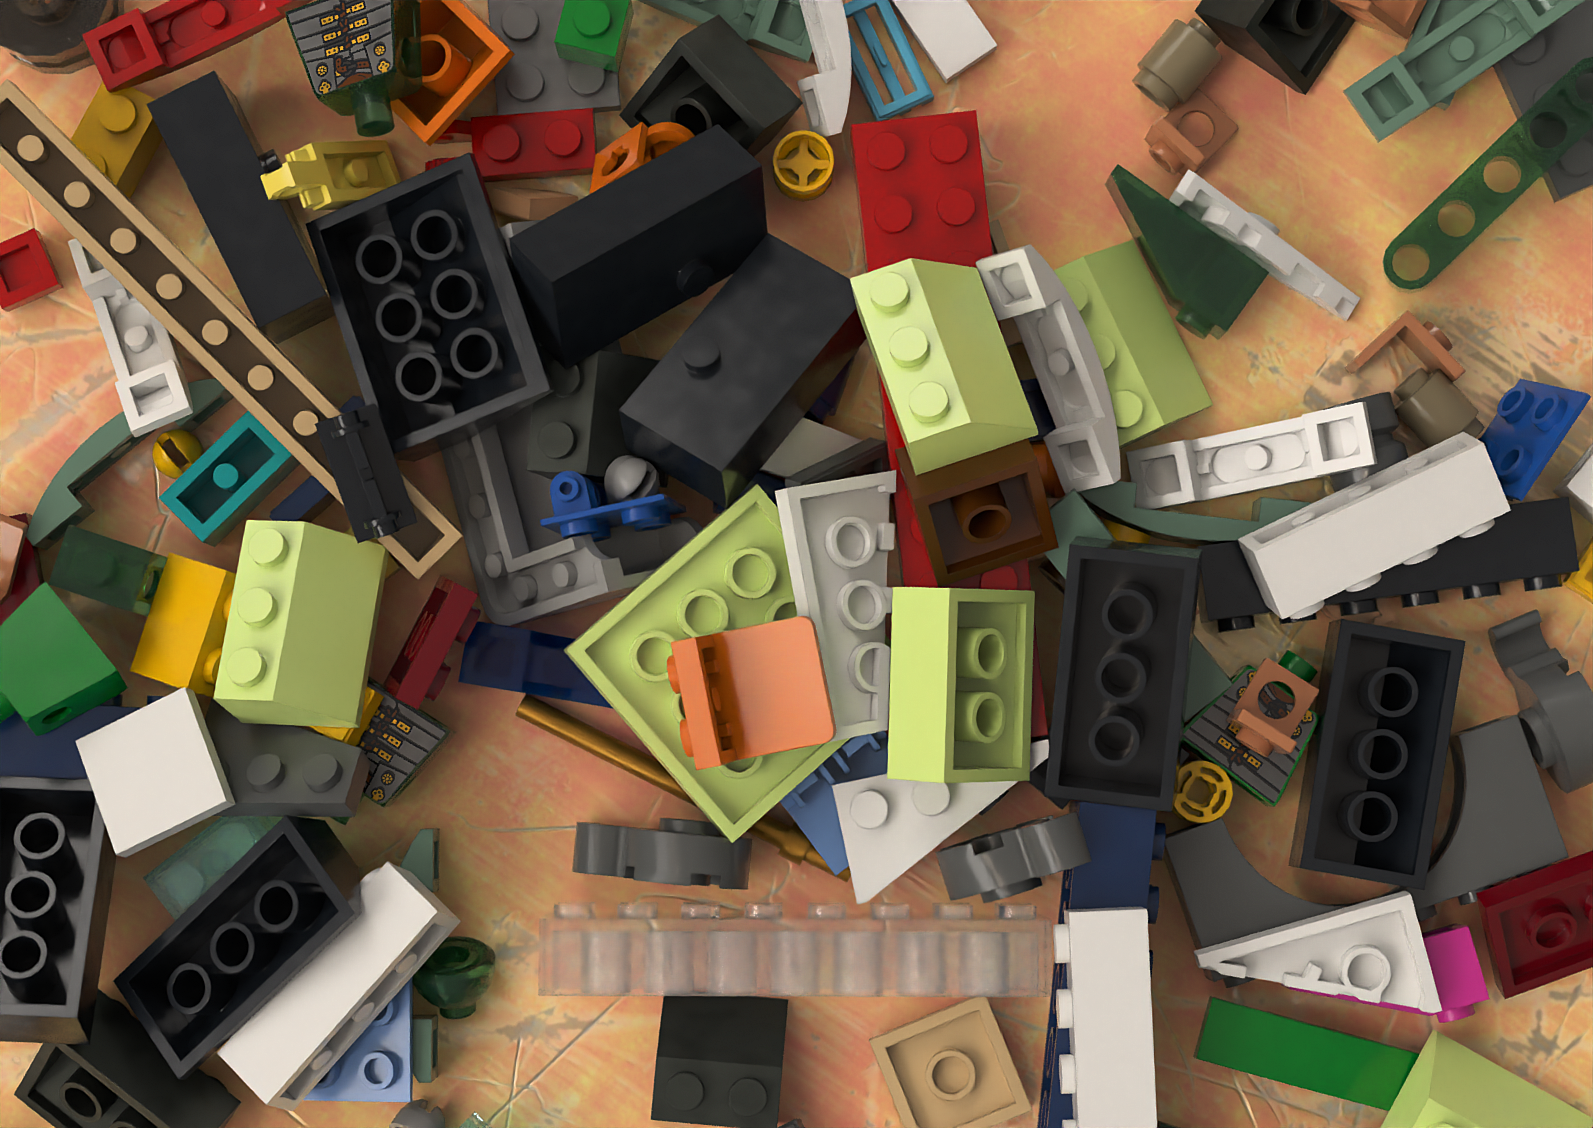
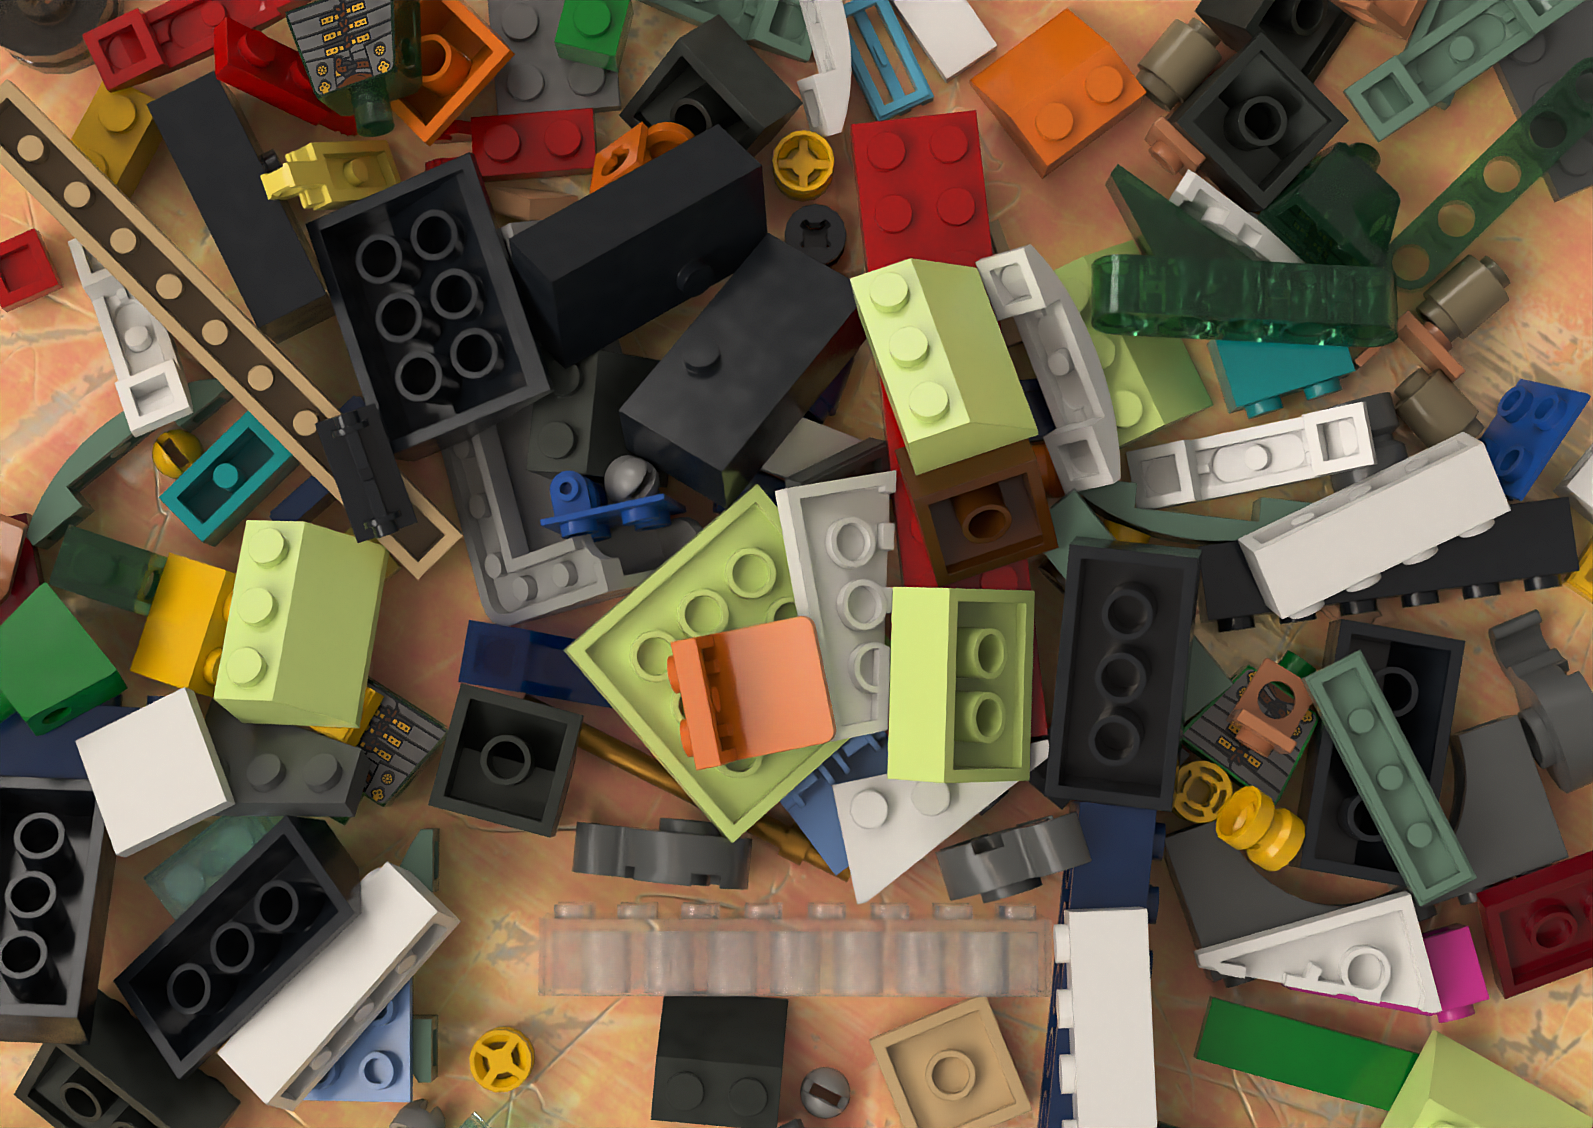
(272, 74): none -> red hinge
(420, 664): dark red plate -> none
(456, 976): clear green brick -> none
(495, 1068): none -> yellow wheel
(507, 761): none -> pearl dark grey slope
(816, 240): none -> black wheel
(831, 1080): none -> light grey hinge
(1058, 91): none -> orange slope
(1244, 300): none -> clear green beam
(1257, 123): none -> pearl dark grey slope
(1261, 373): none -> teal brick
(1266, 832): none -> yellow wheel
(1337, 209): none -> clear green torso
(1389, 778): none -> sand green tile
(1465, 297): none -> dark tan brick

